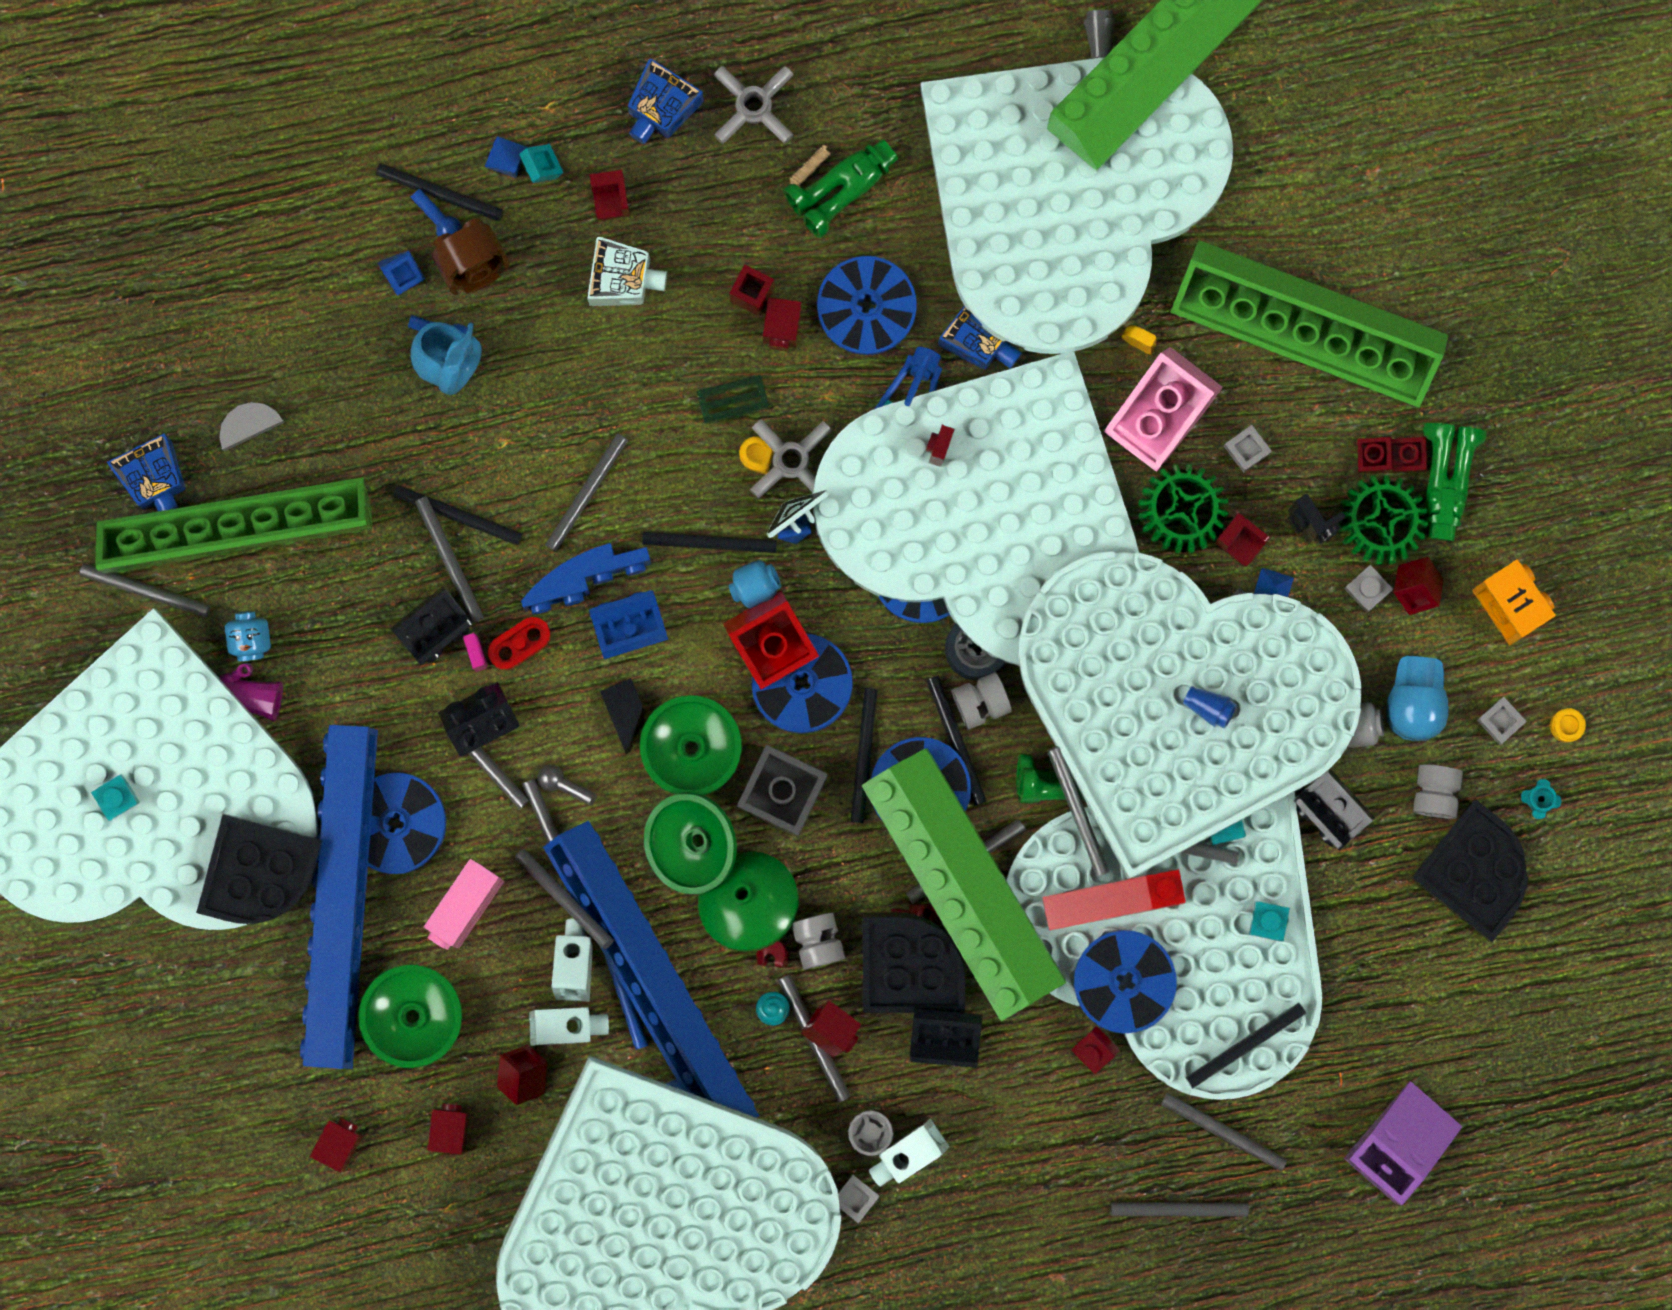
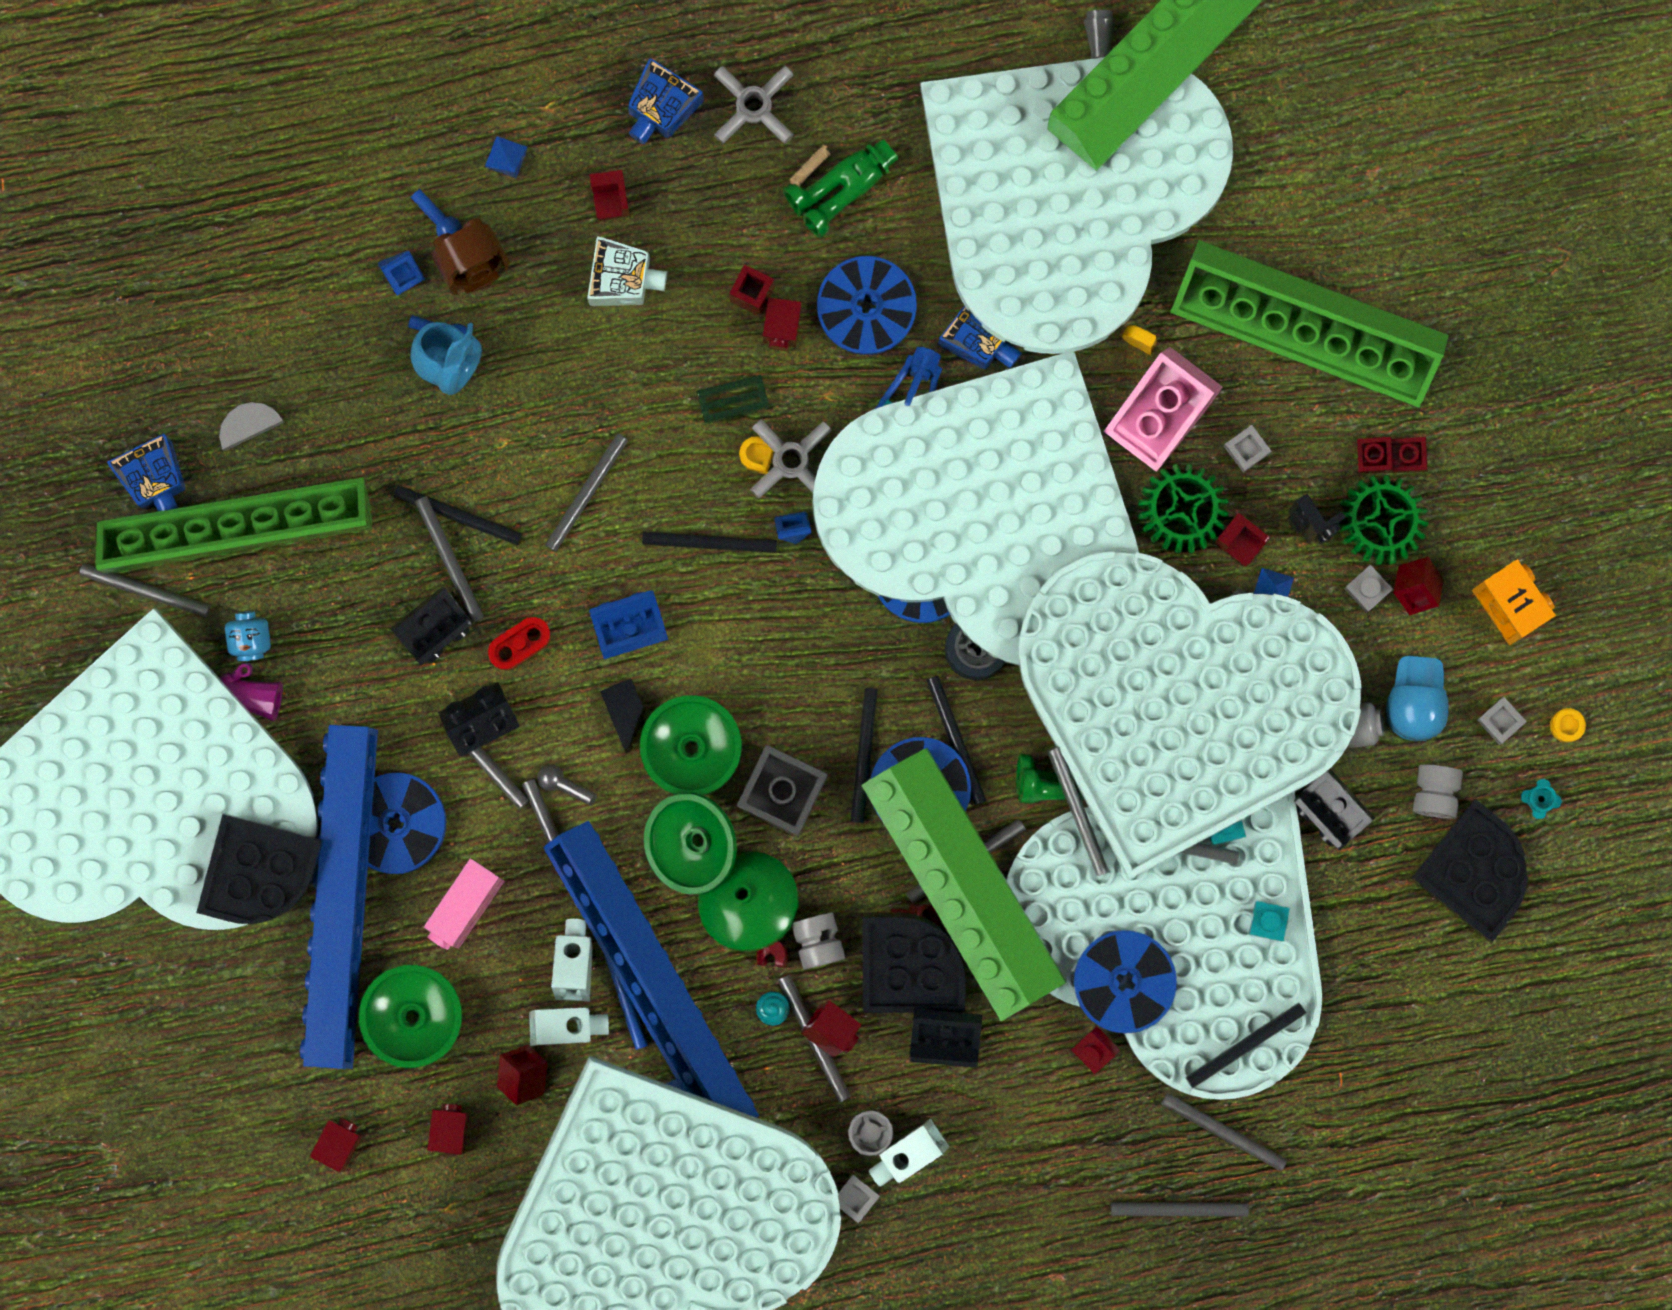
(115, 797): teal plate -> none
(440, 192): black bar -> none
(475, 652): dark pink tile -> none
(541, 163): teal plate -> none
(564, 899): dark grey bar -> none
(570, 579): blue slope -> none
(754, 583): dark azure head -> none
(770, 640): red slope -> none
(793, 510): light aqua piece -> none
(812, 707): blue piece -> none
(939, 444): dark red plate -> none
(981, 700): light grey wheel -> none
(1114, 900): slope -> none
(1210, 706): blue cone -> none
(1403, 1144): medium lavender slope -> none
(1446, 496): green piece -> none

